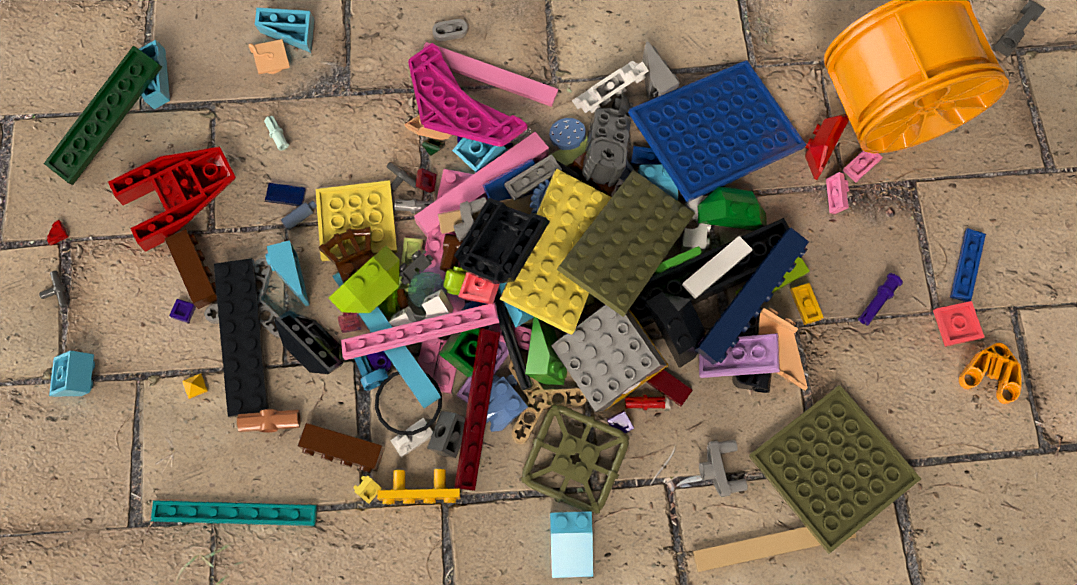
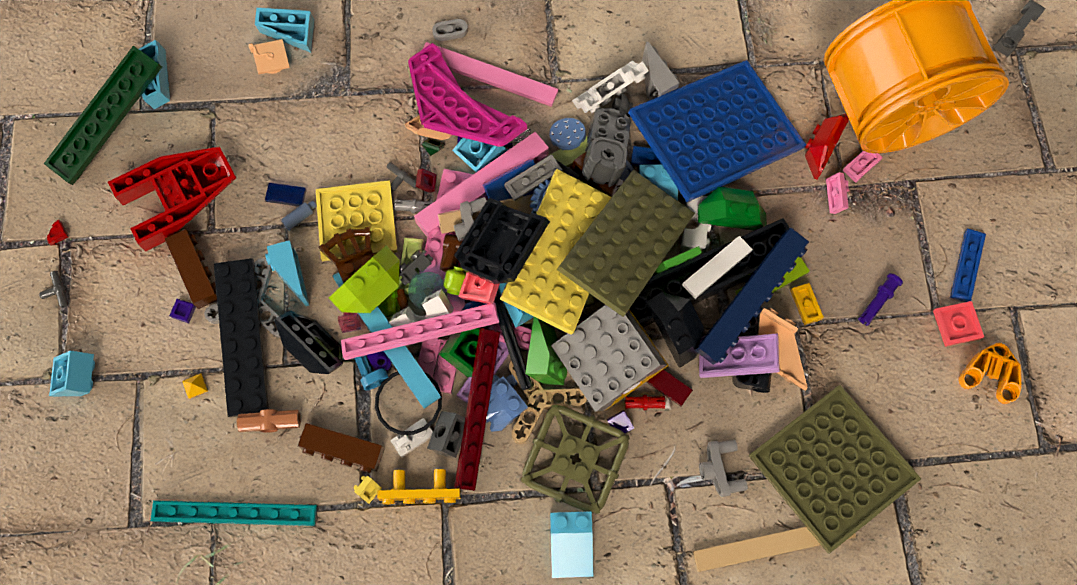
(276, 133): light aqua axle -> none

